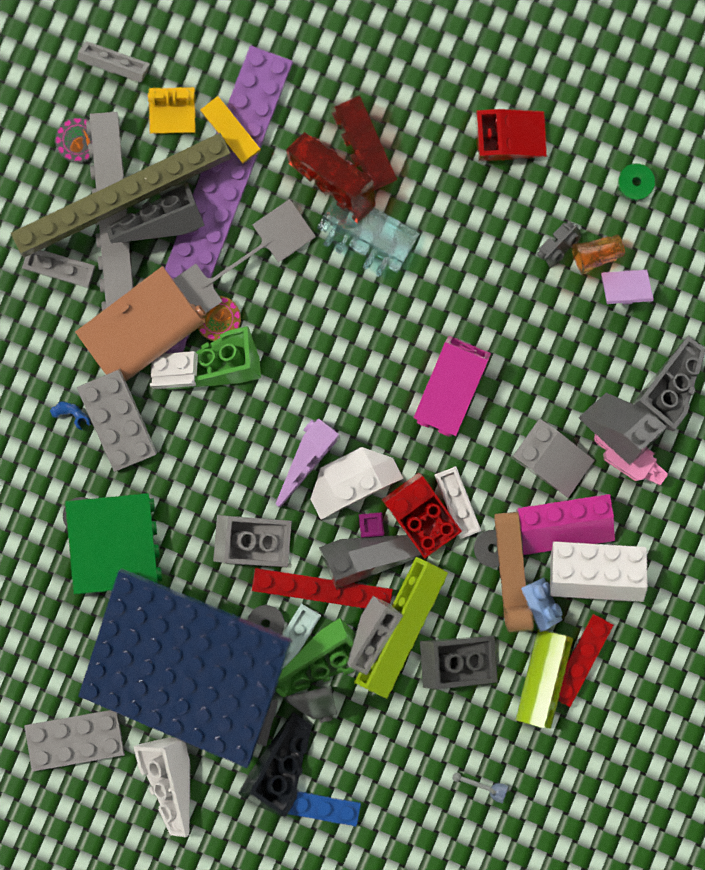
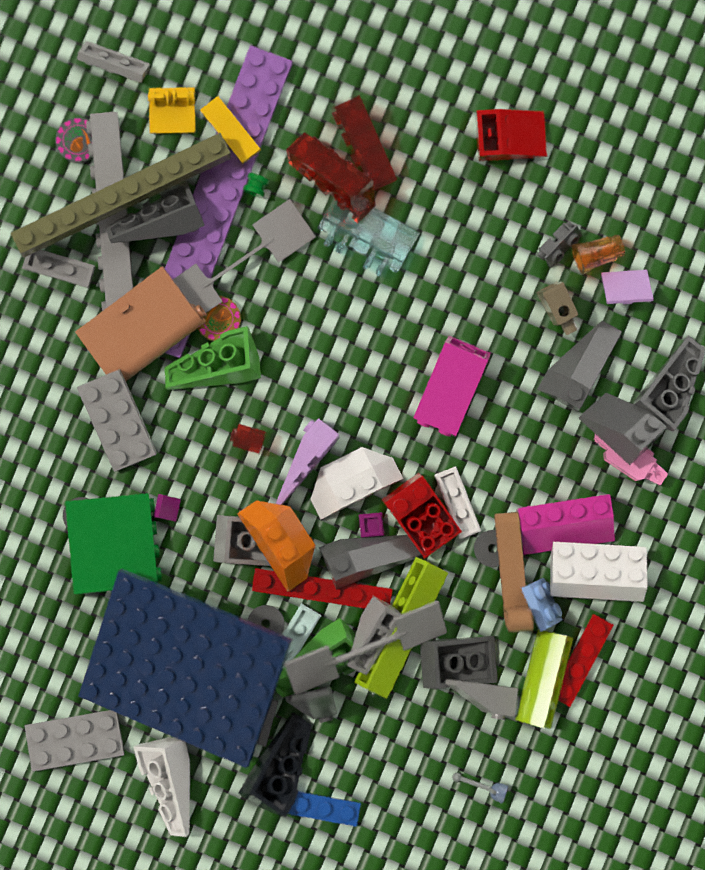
(68, 408): blue piece -> none
(167, 507): none -> magenta tile
(174, 370): white plate -> none
(248, 439): none -> clear red brick
(256, 185): none -> green wheel
(280, 540): none -> orange wedge
(320, 665): none -> light grey hinge
(488, 698): none -> light grey slope
(552, 299): none -> dark tan torso
(553, 458): light grey slope -> none
(578, 369): none -> dark grey wedge
(639, 172): green piece -> none

